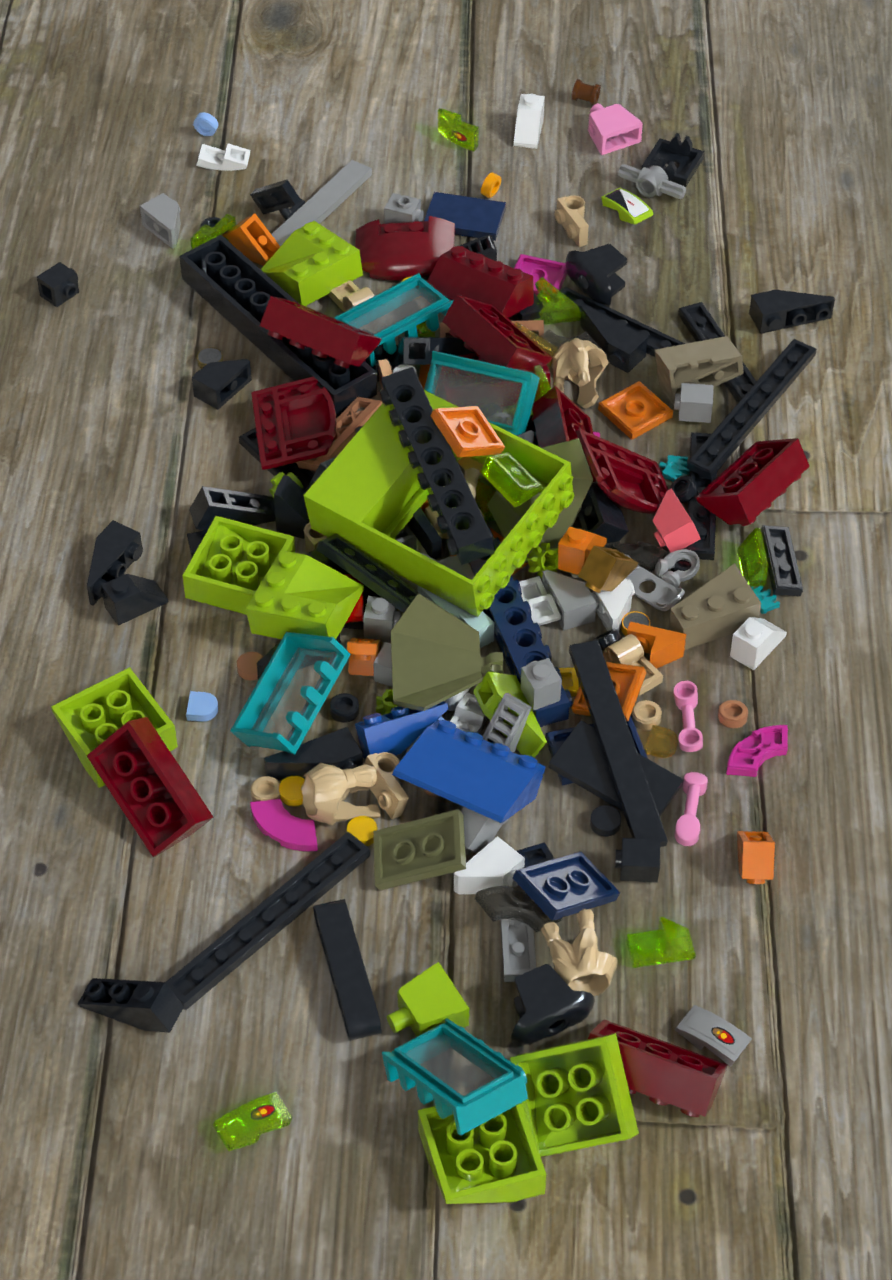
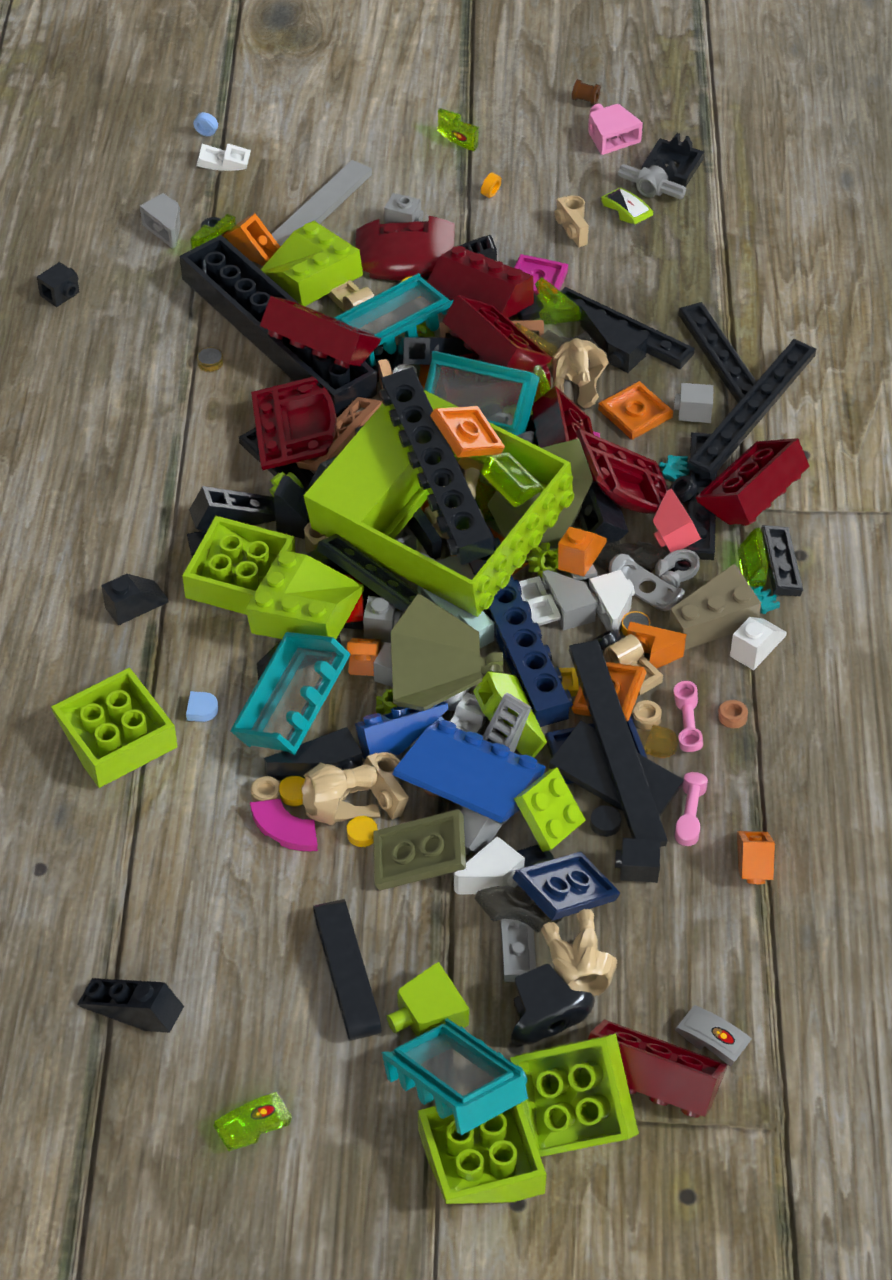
(112, 555): black slope -> none
(149, 786): dark red slope -> none
(221, 381): black slope -> none
(248, 665): nougat tile -> none
(267, 919): black plate -> none
(278, 198): black plate -> none
(344, 707): black tile -> none
(471, 215): dark blue tile -> none
(529, 120): white slope -> none
(540, 683): light grey brick -> none
(549, 809): none -> lime plate
(595, 272): black piece -> none
(606, 569): pearl gold slope -> none
(660, 946): clear neon green slope -> none
(697, 363): dark tan wedge -> none
(756, 748): dark pink tile -> none
(787, 309): black slope -> none

